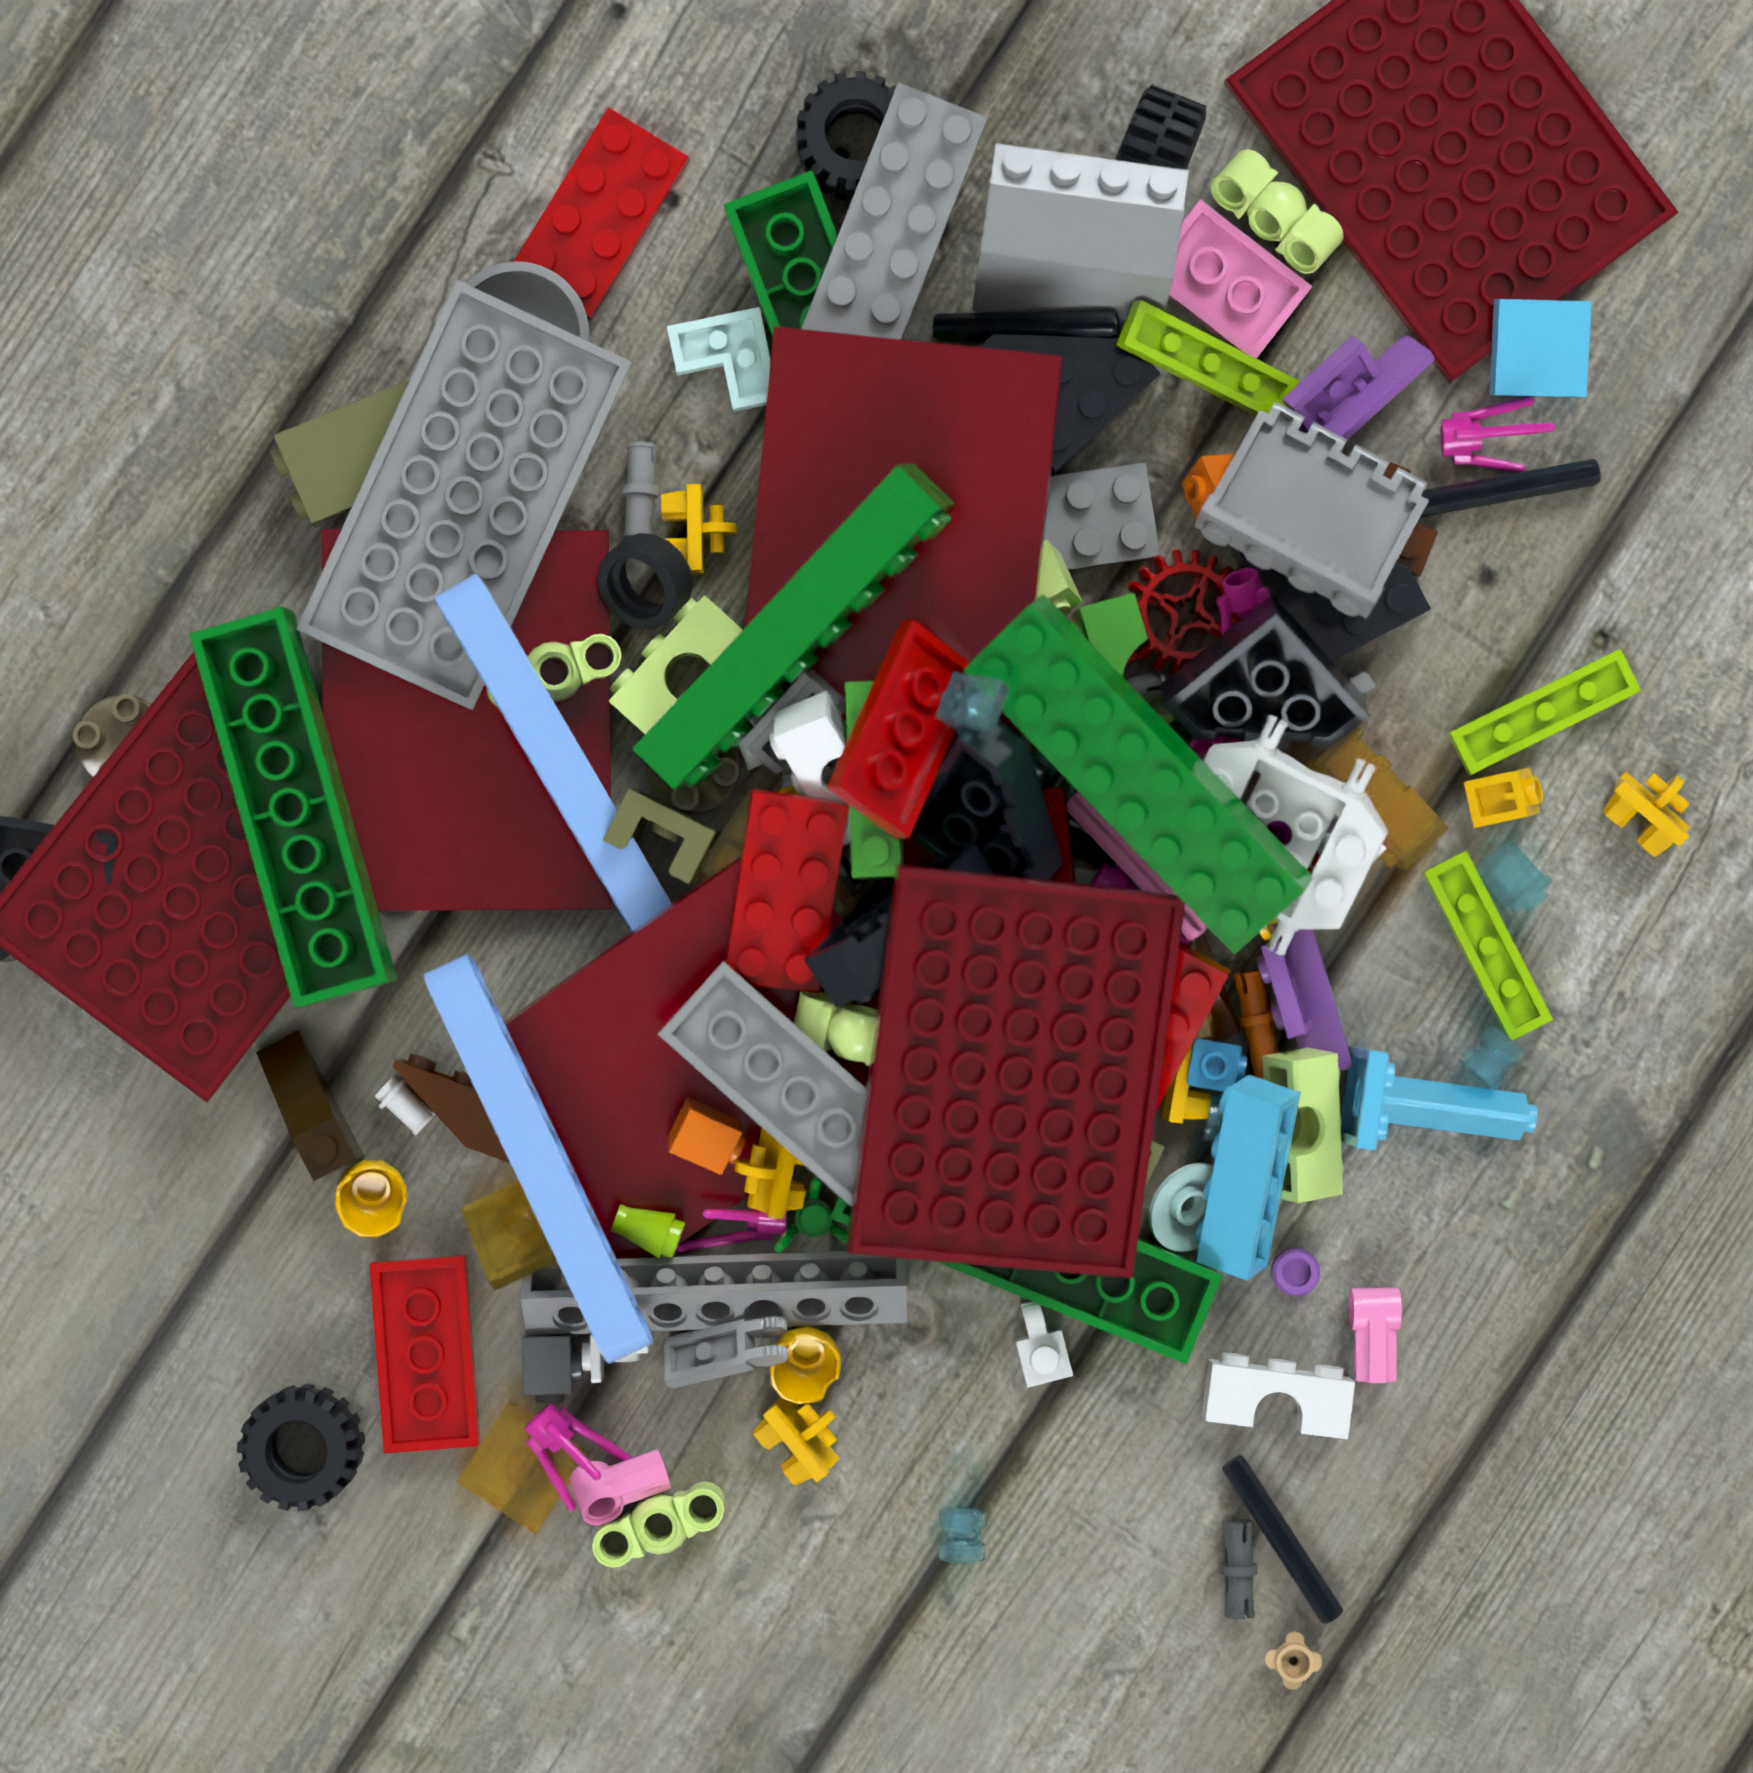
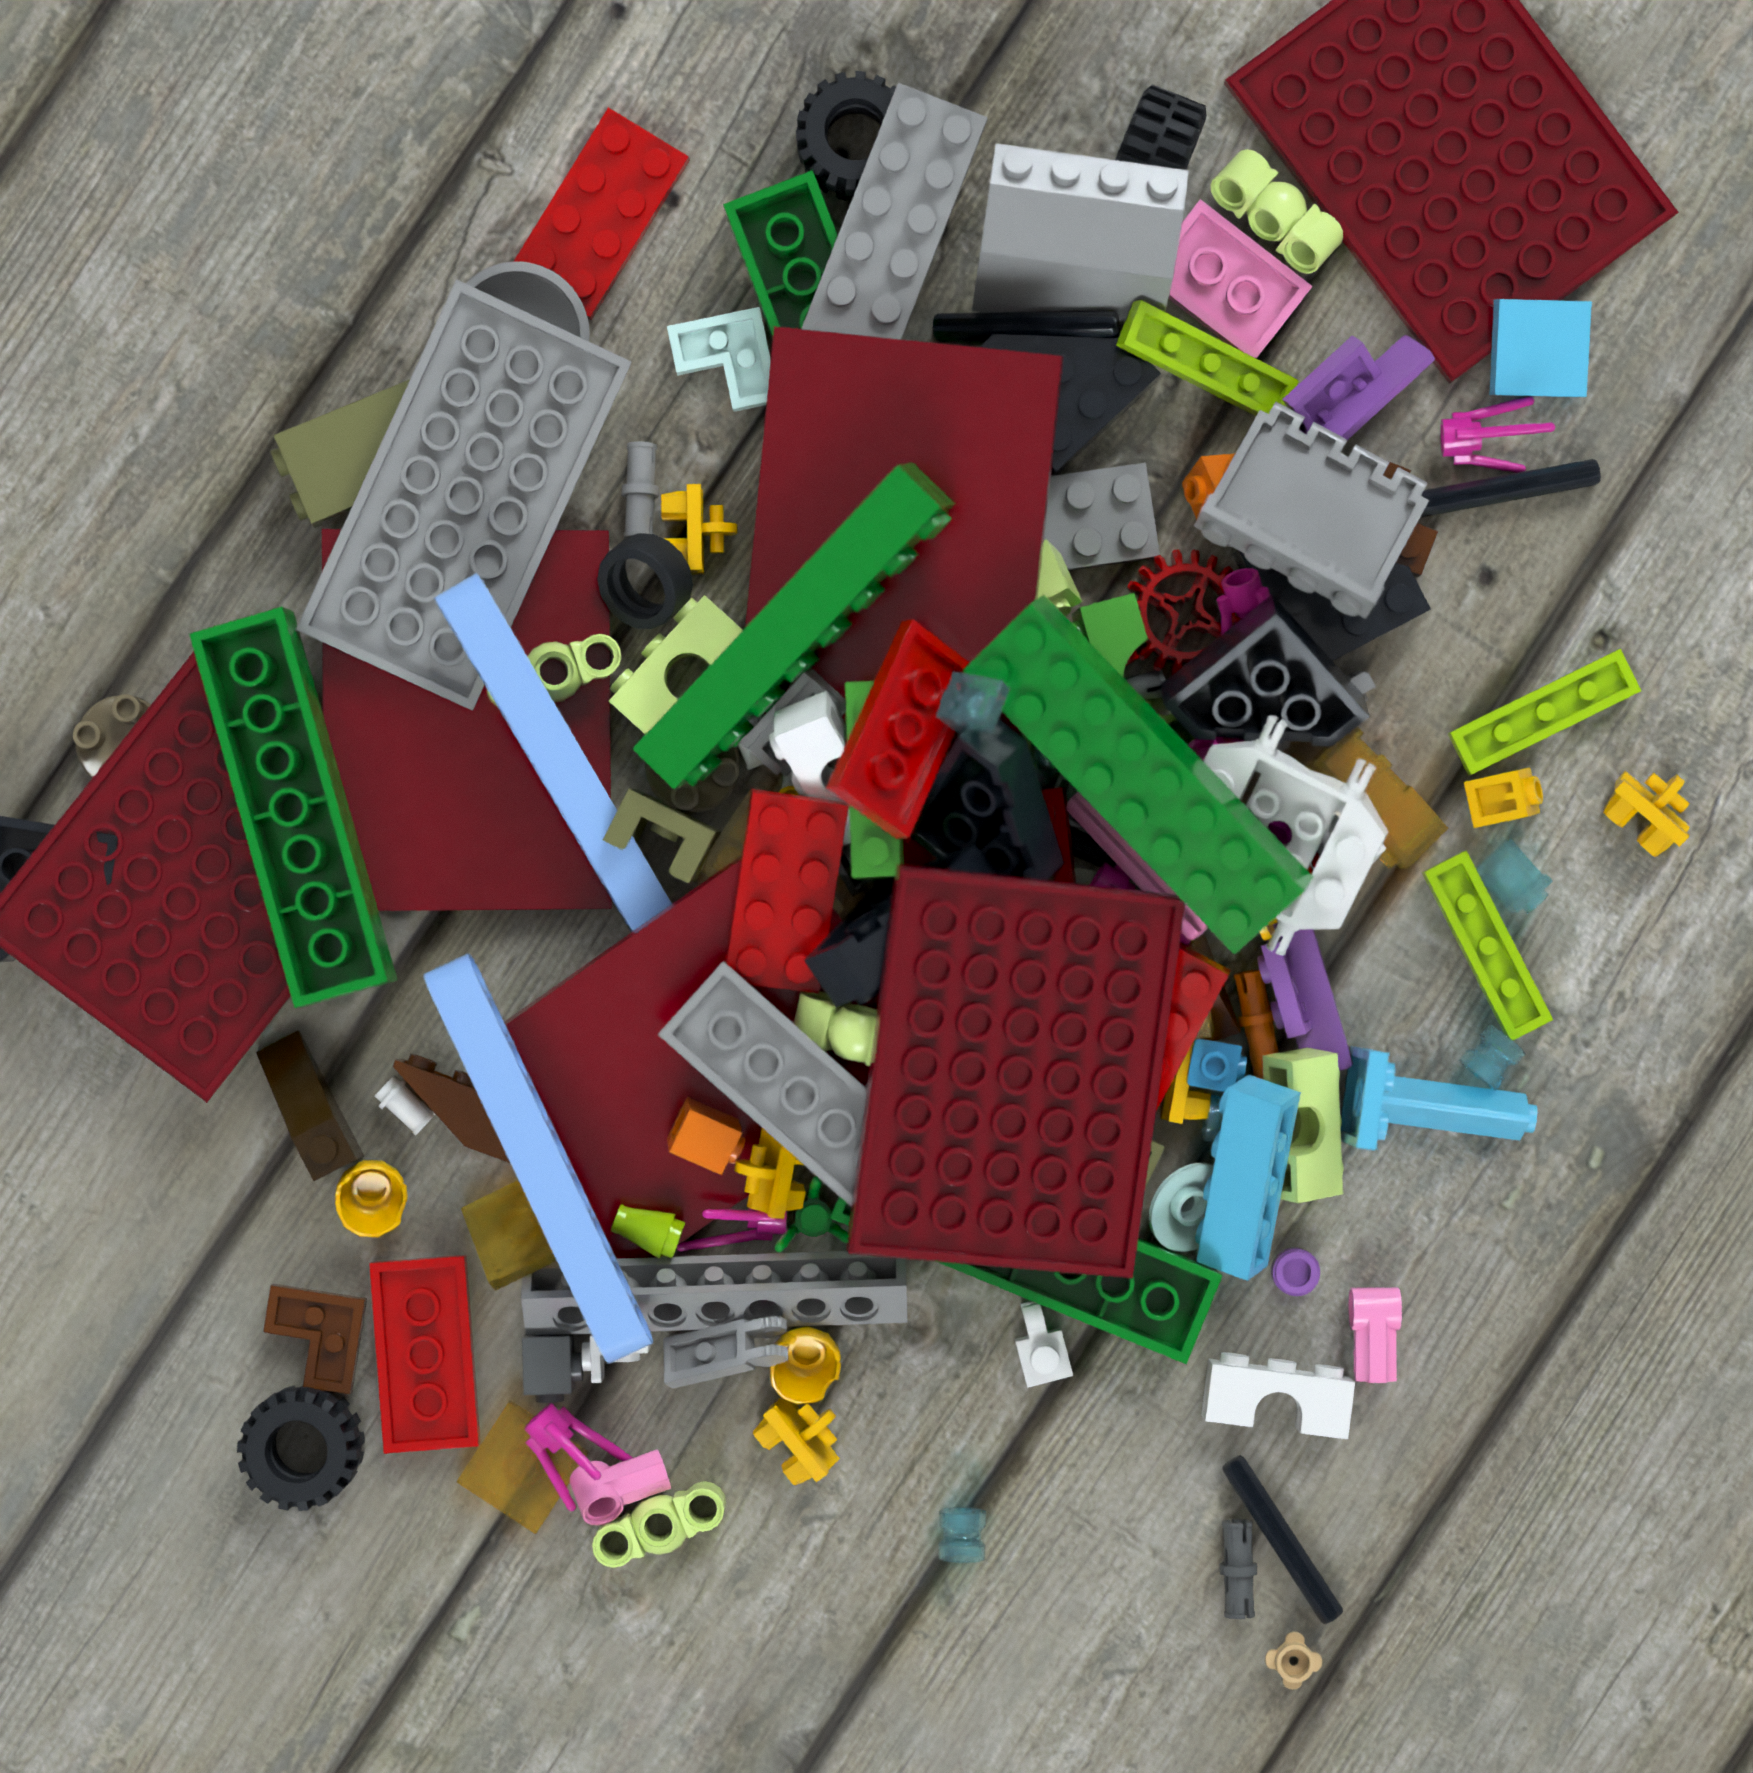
(330, 1323): none -> reddish brown plate

